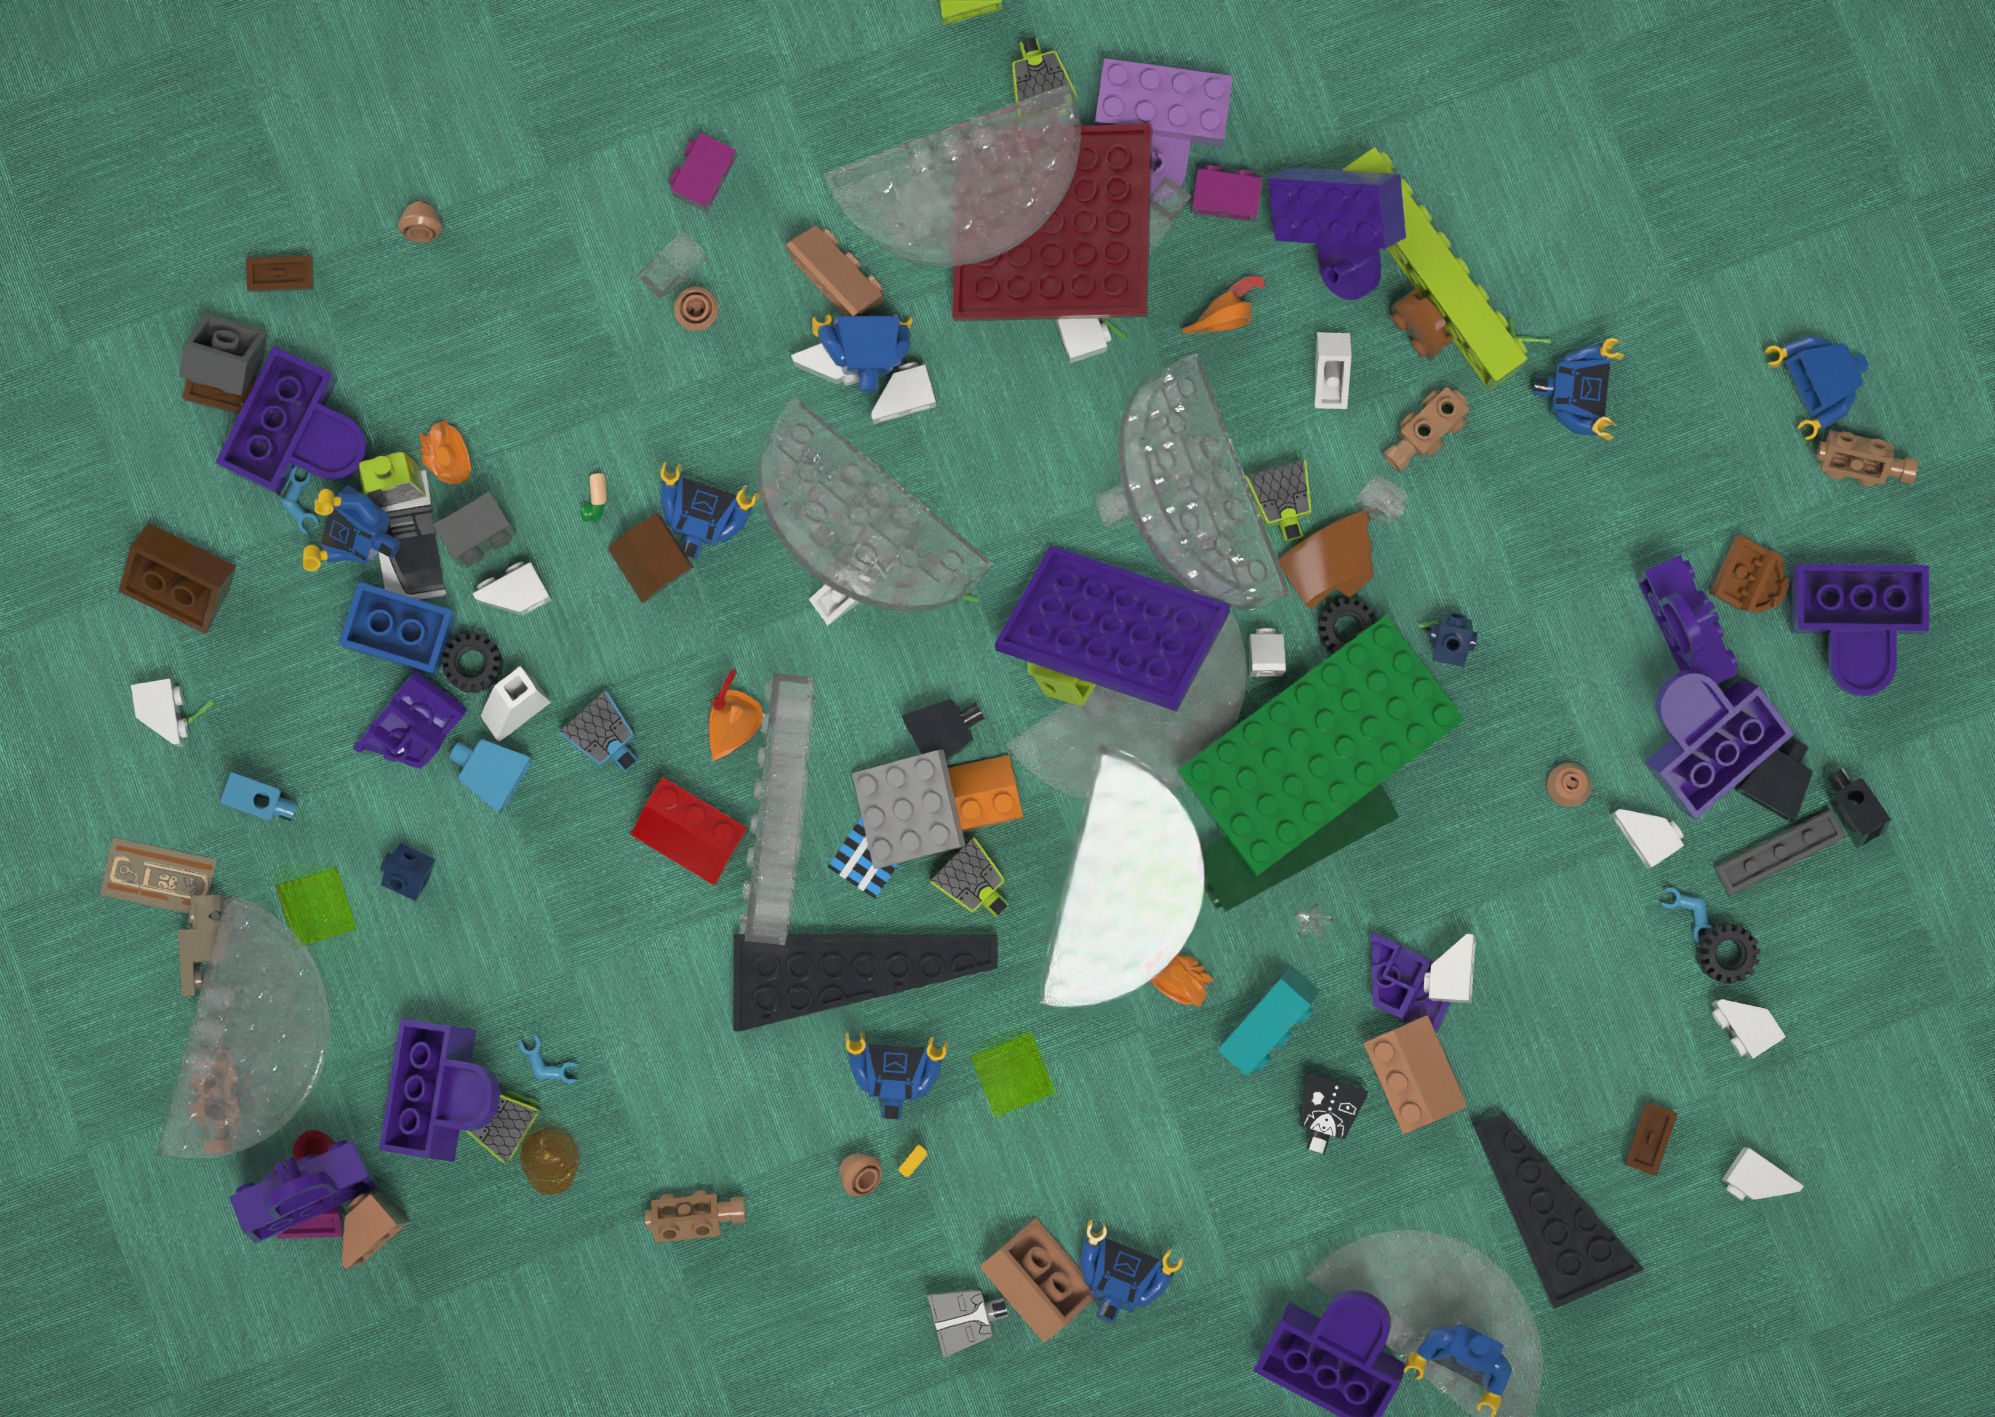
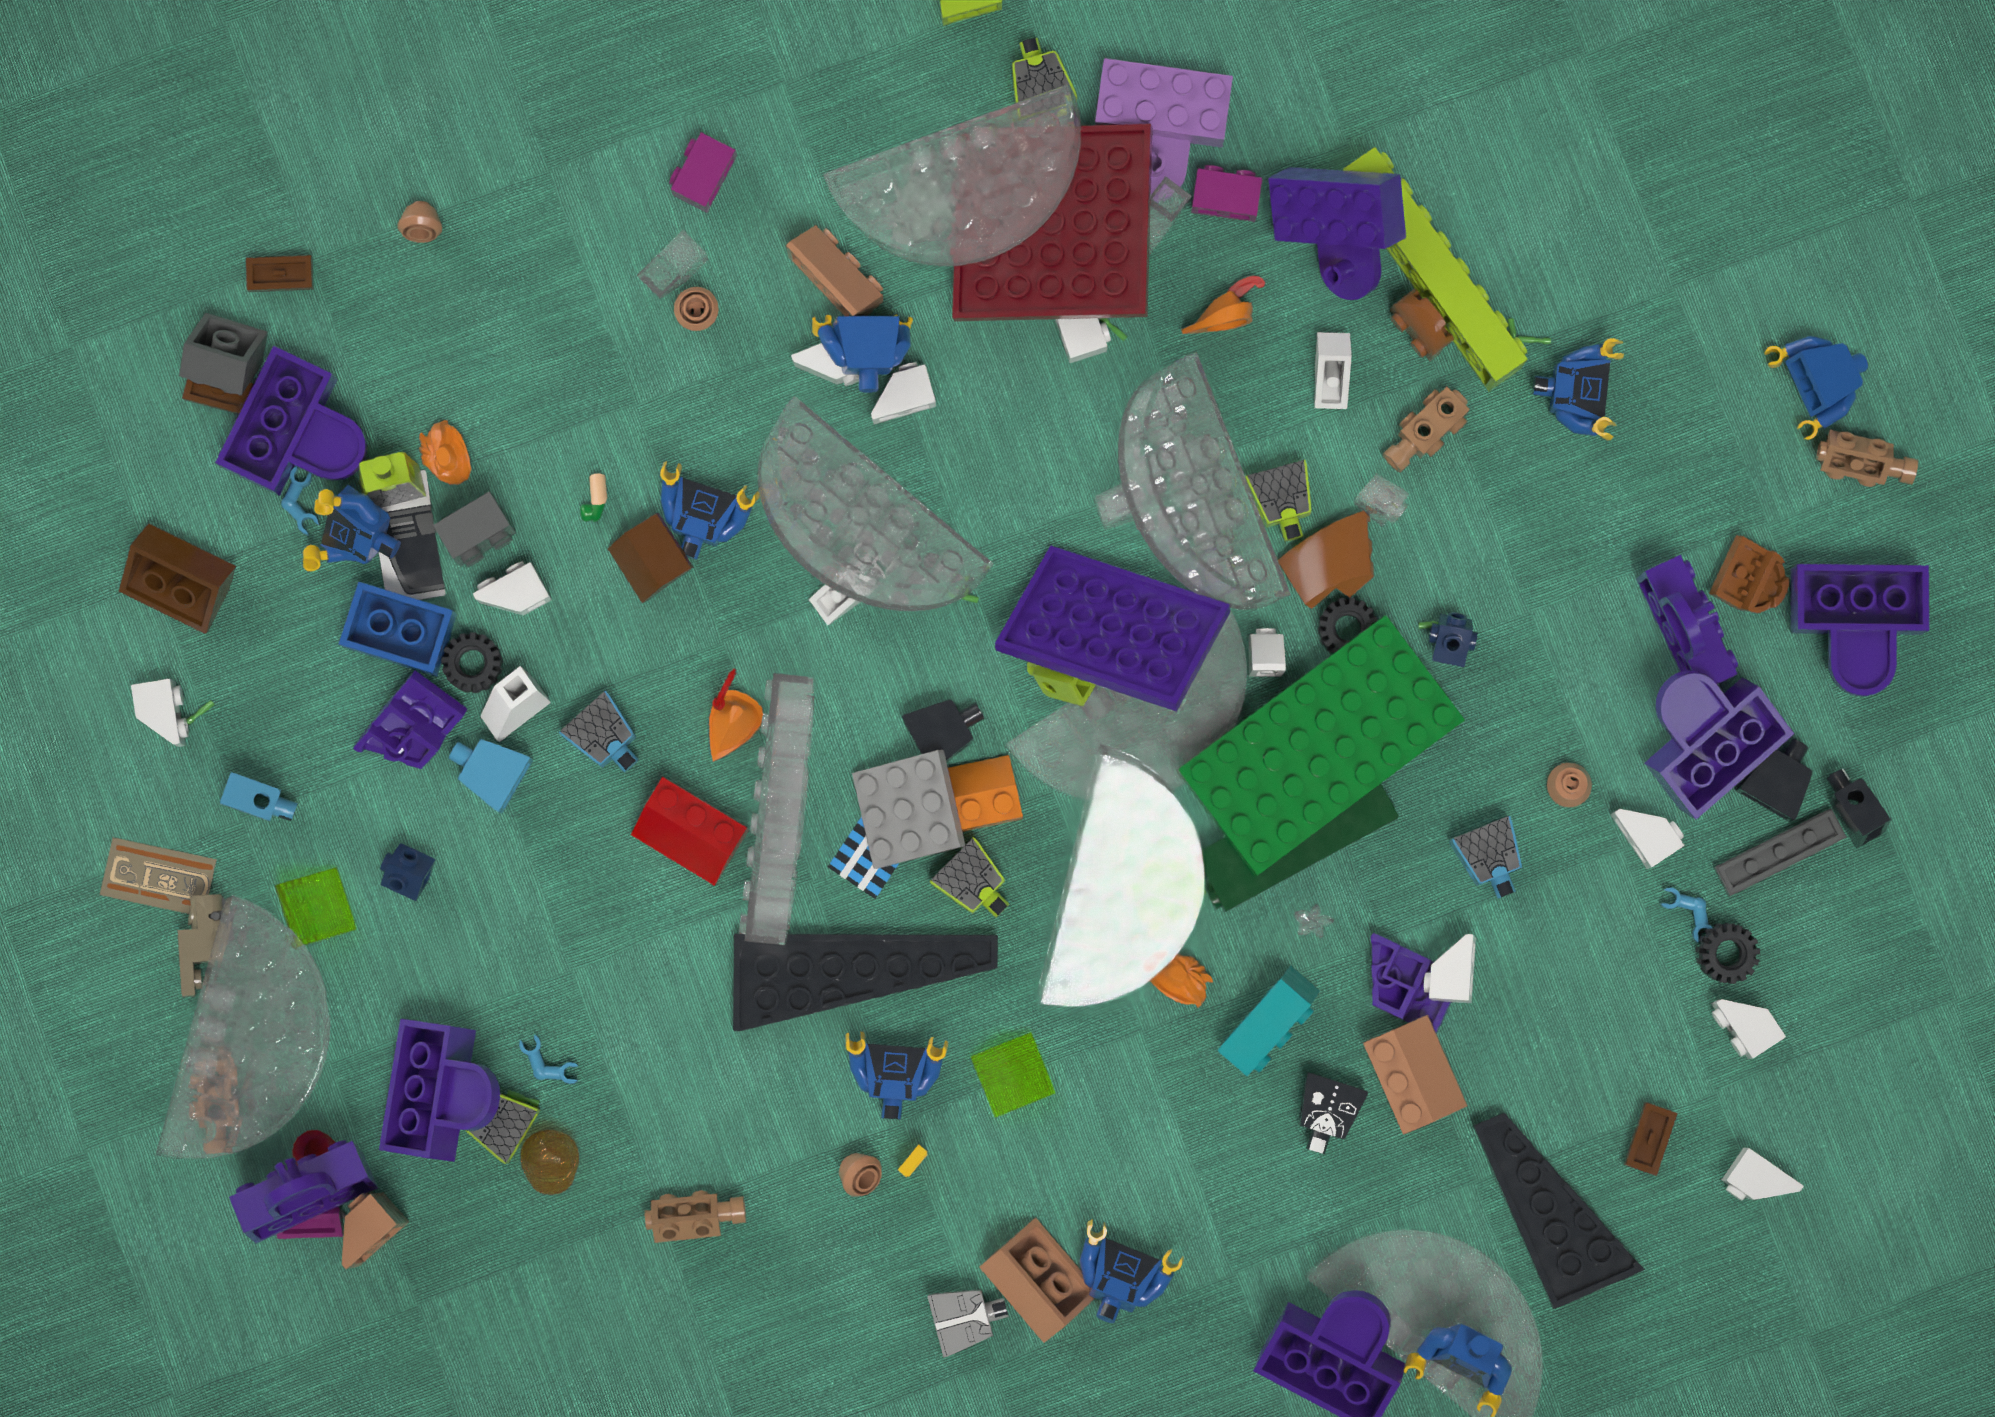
(1490, 855): none -> torso

